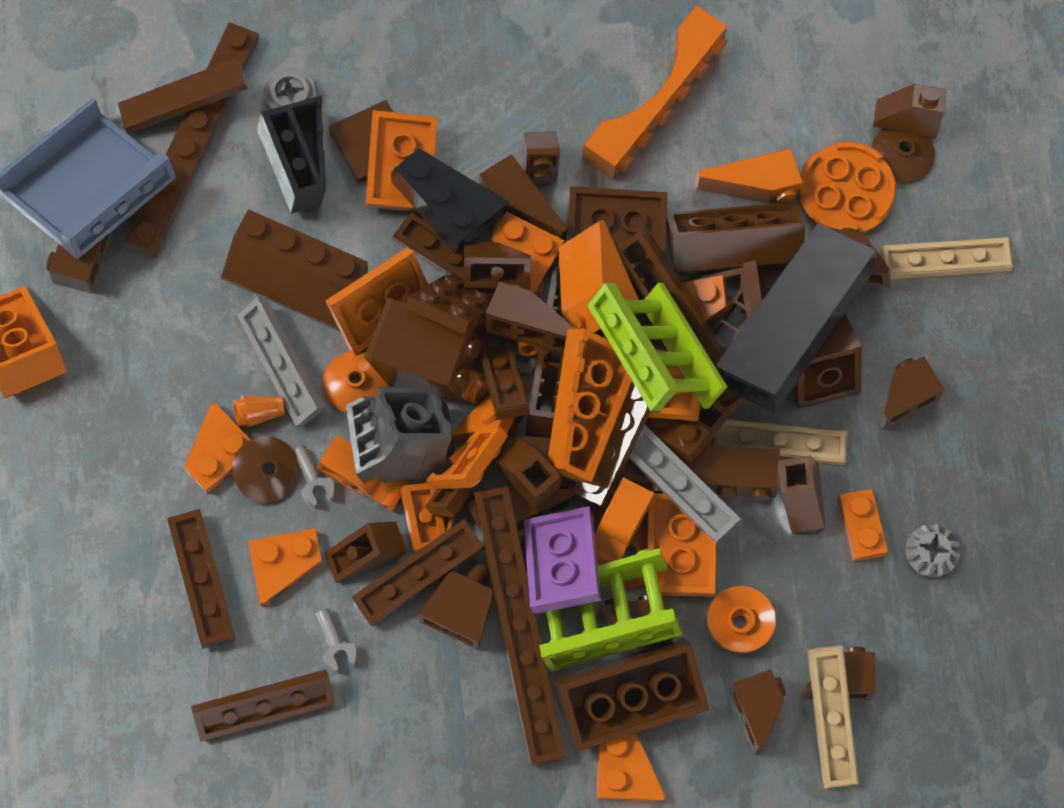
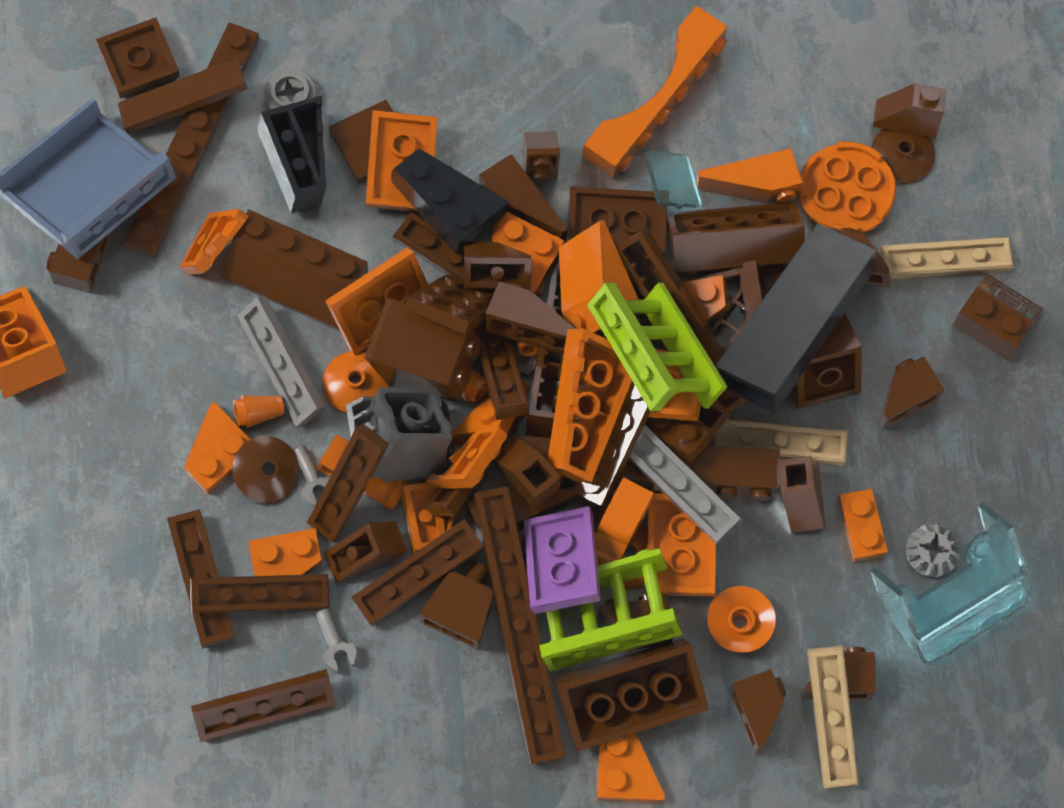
(138, 57): none -> reddish brown plate
(212, 239): none -> orange wing
(259, 593): none -> reddish brown tile
(347, 482): none -> reddish brown plate
(672, 179): none -> clear light blue piece
(966, 602): none -> clear light blue windscreen
(997, 316): none -> reddish brown slope

